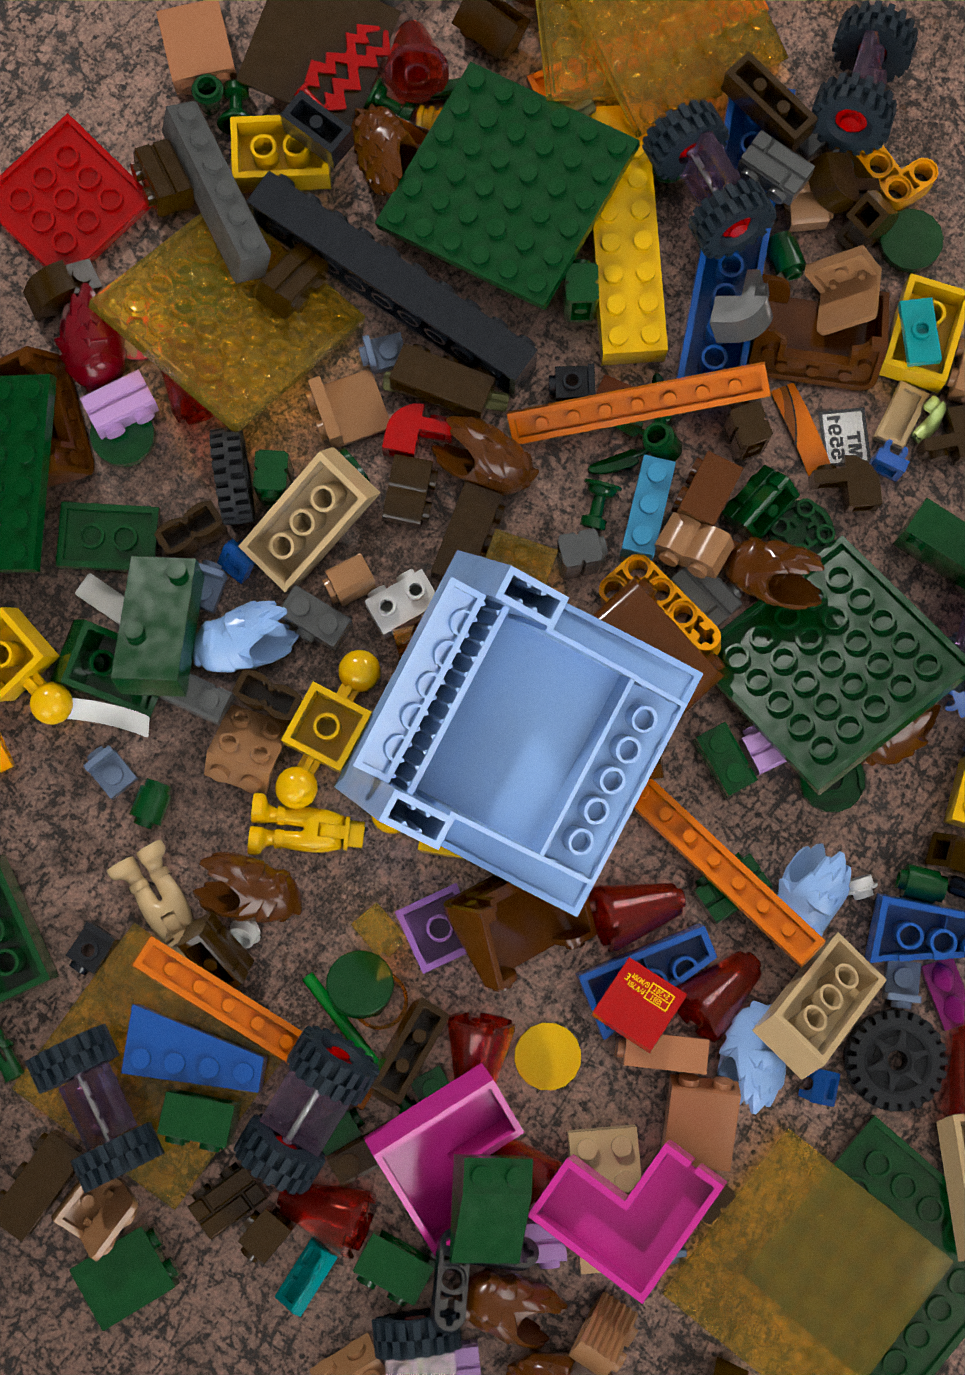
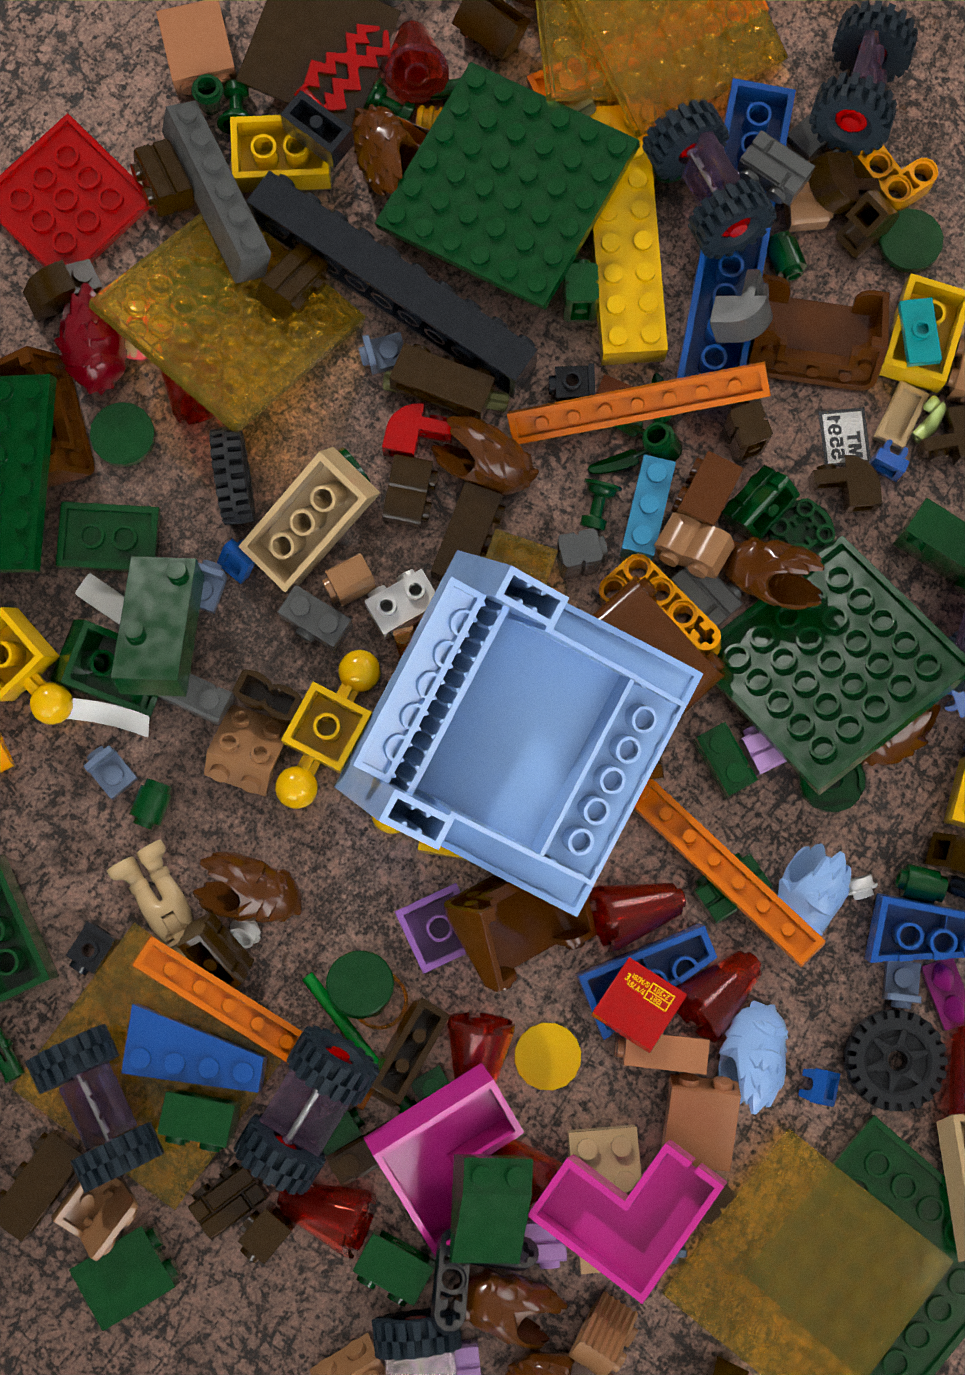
(120, 405): lavender brick -> none
(197, 527): dark brown brick -> none
(244, 638): light blue head -> none
(272, 475): dark green brick -> none
(306, 1277): teal plate -> none
(322, 828): yellow piece -> none
(348, 408): medium nougat bracket -> none
(379, 931): clear yellow brick -> none
(768, 102): dark brown brick -> none
(801, 427): orange sticker -> none
(819, 1006): tan brick -> none
(846, 288): medium nougat bracket -> none

